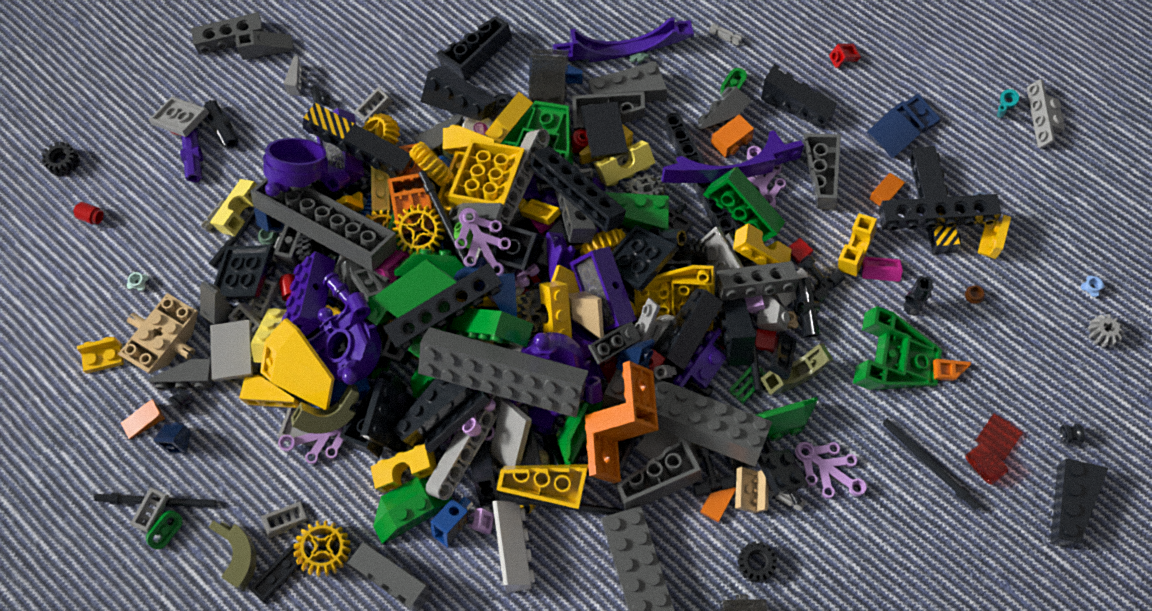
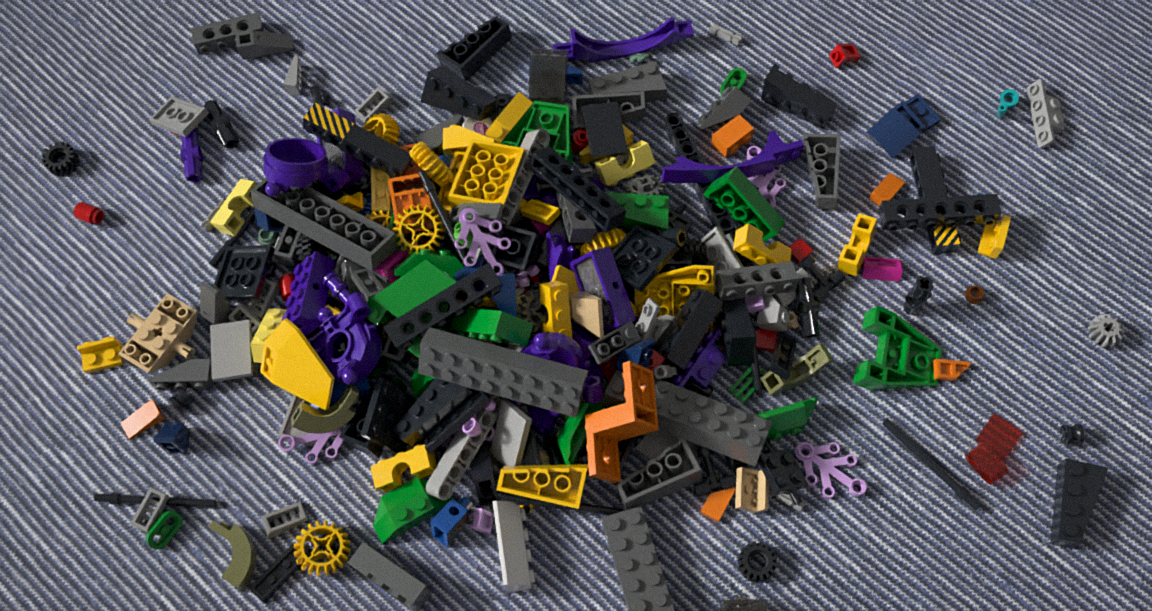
(133, 278): light aqua plate -> none
(260, 392): yellow slope -> none
(1096, 282): light blue plate -> none

